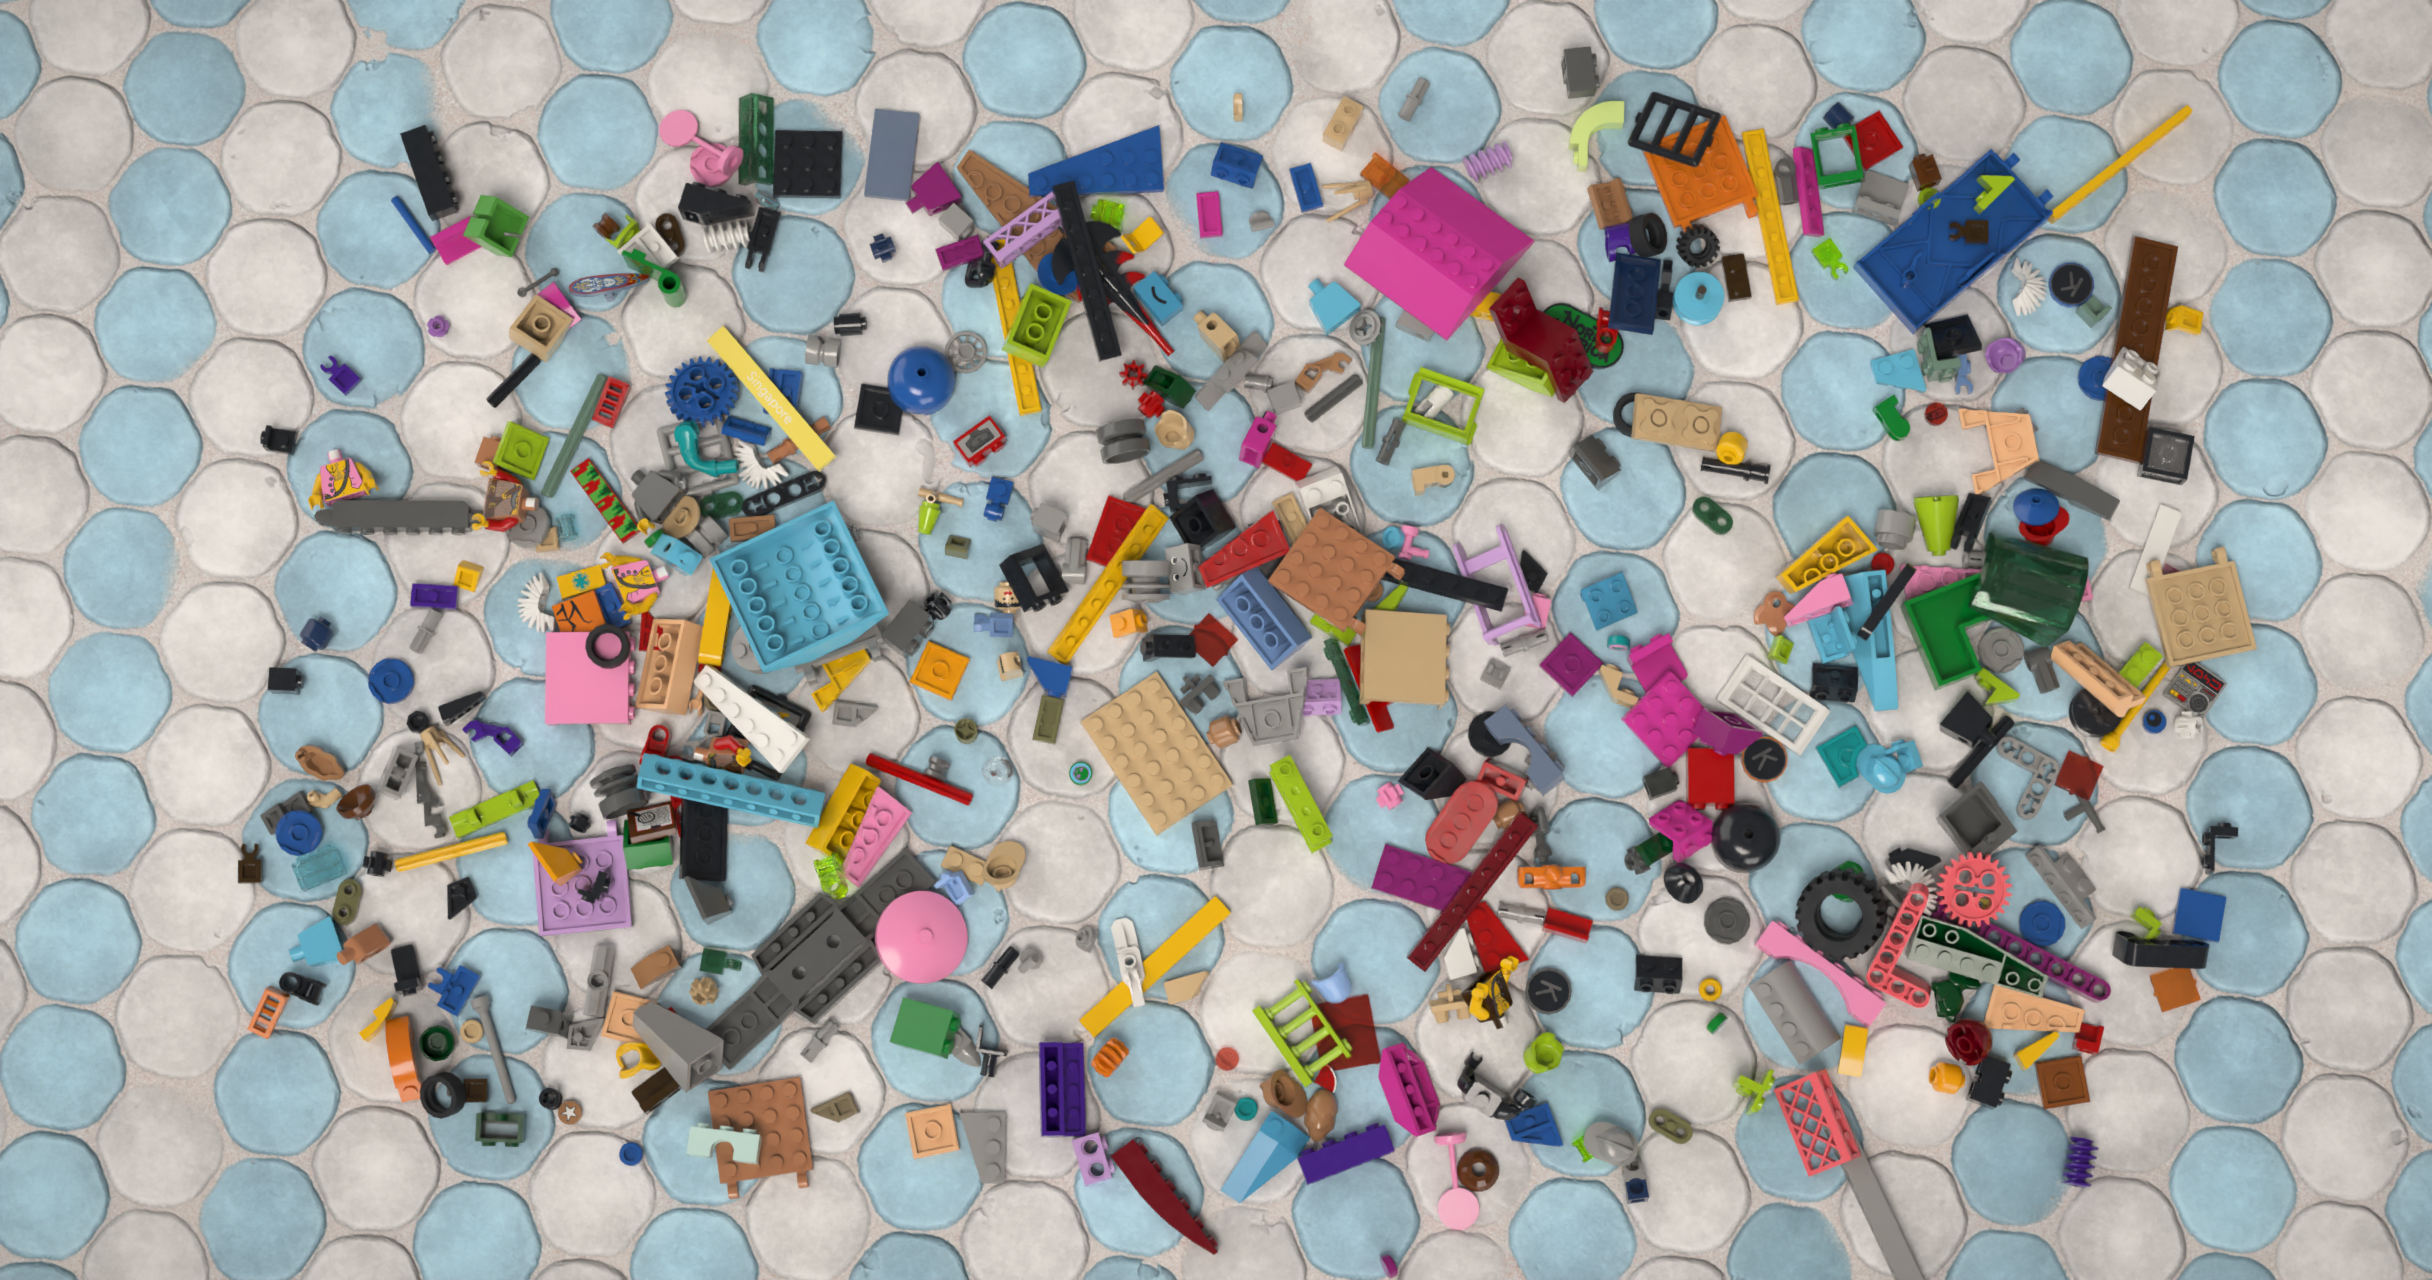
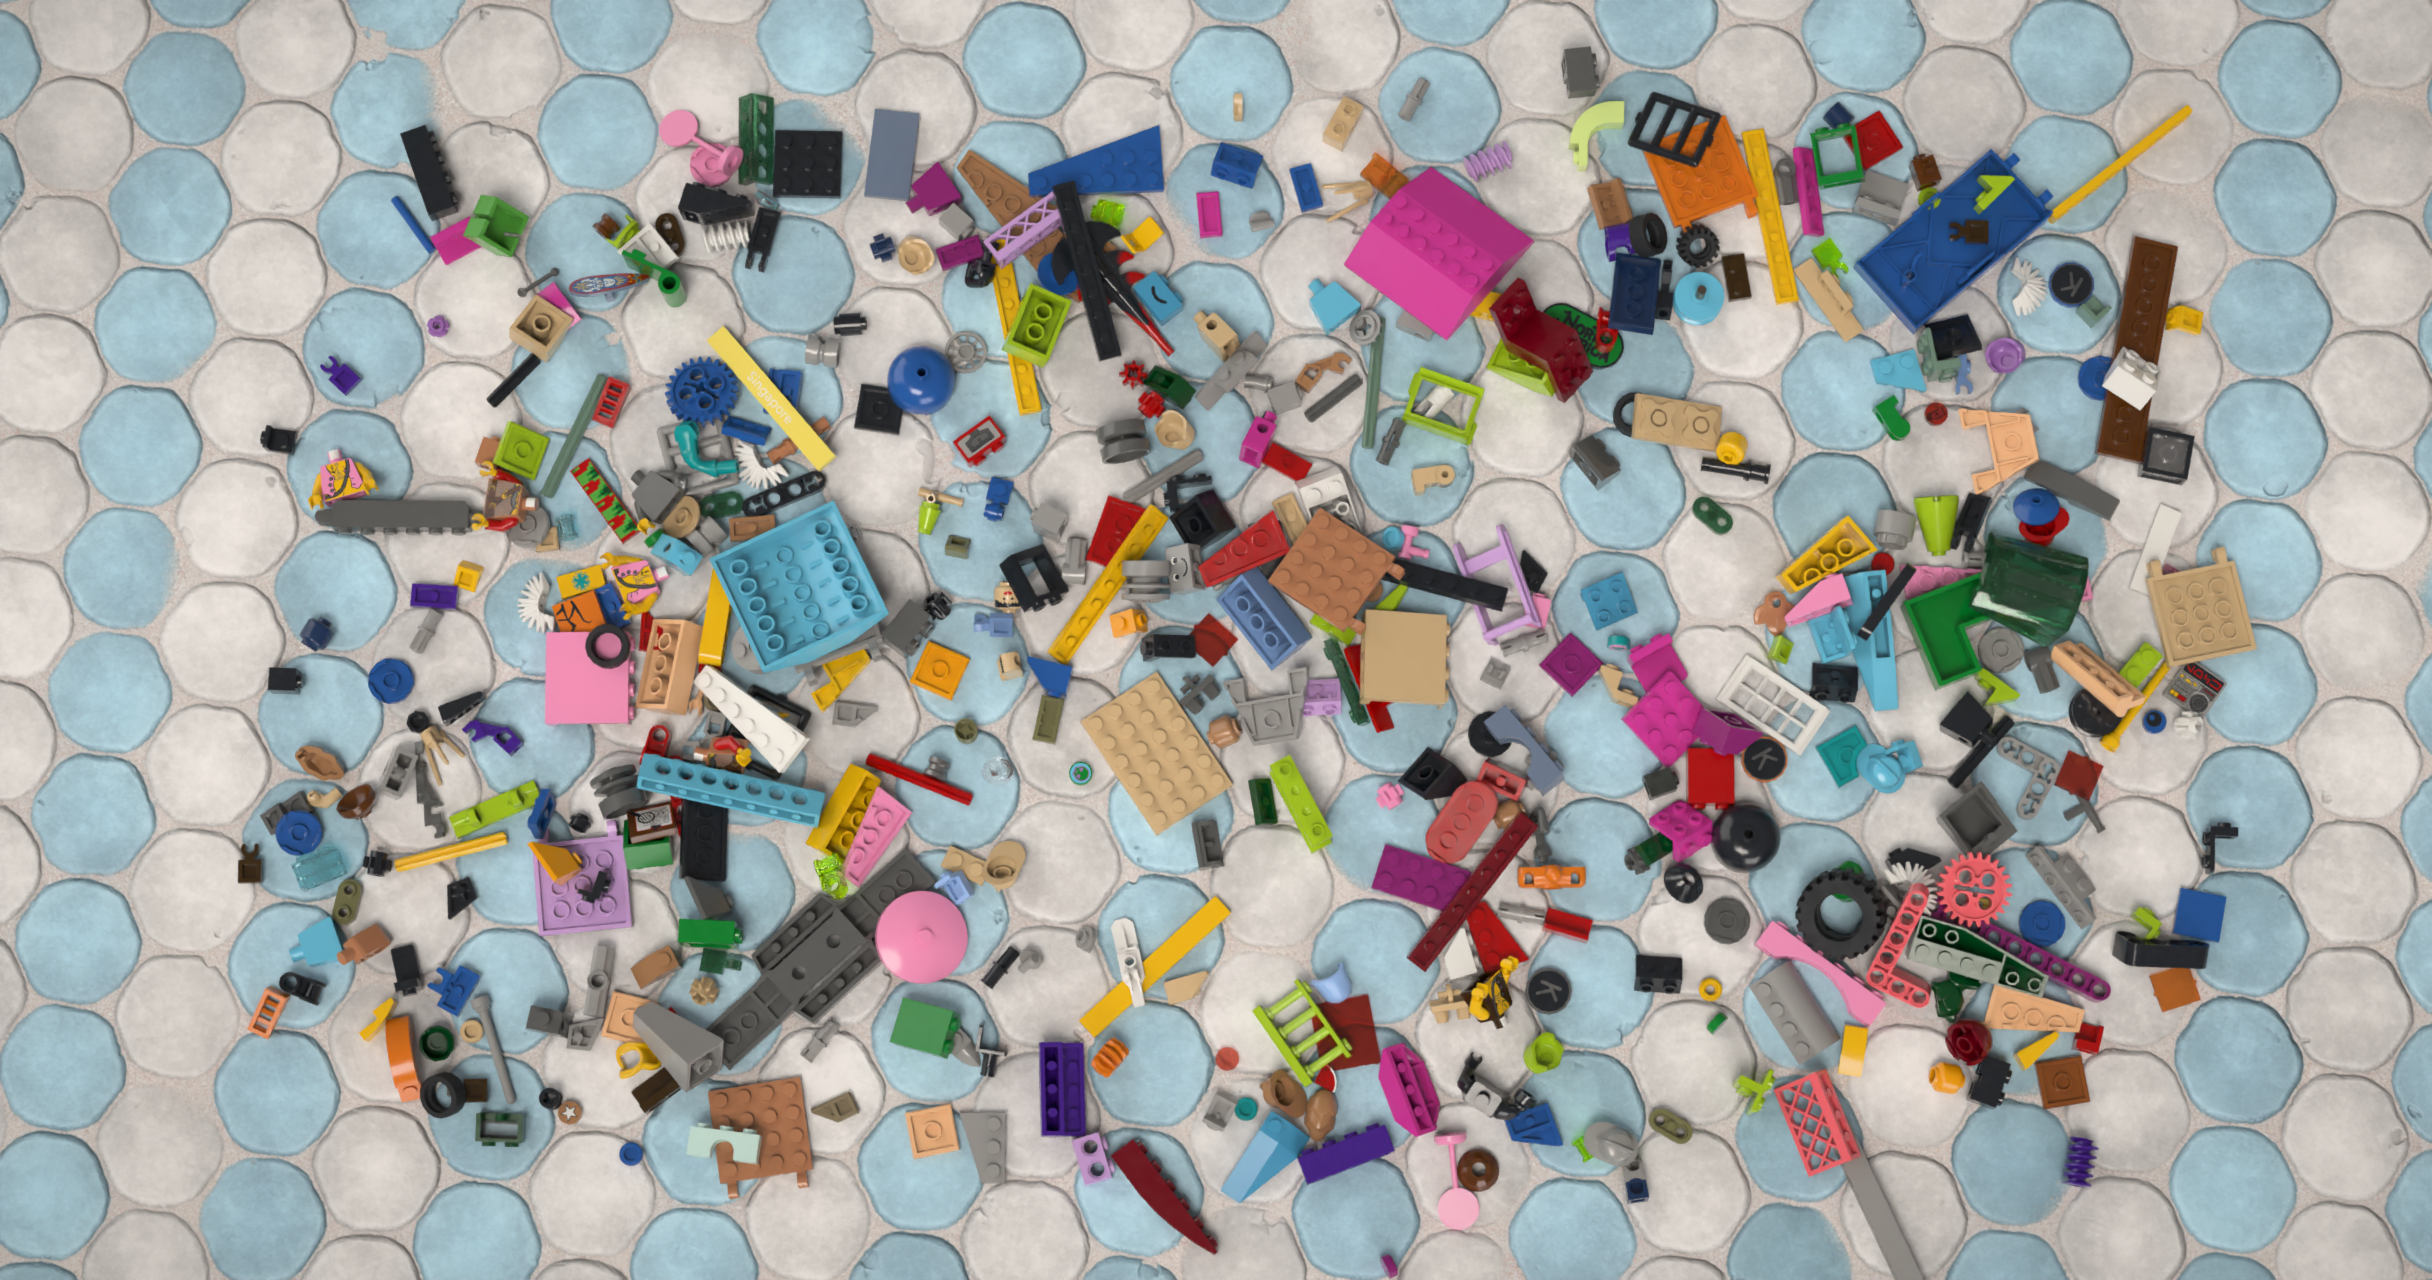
(709, 934): none -> green window
(915, 255): none -> tan hair
(1616, 899): dark tan tile -> none
(1830, 298): none -> tan bracket

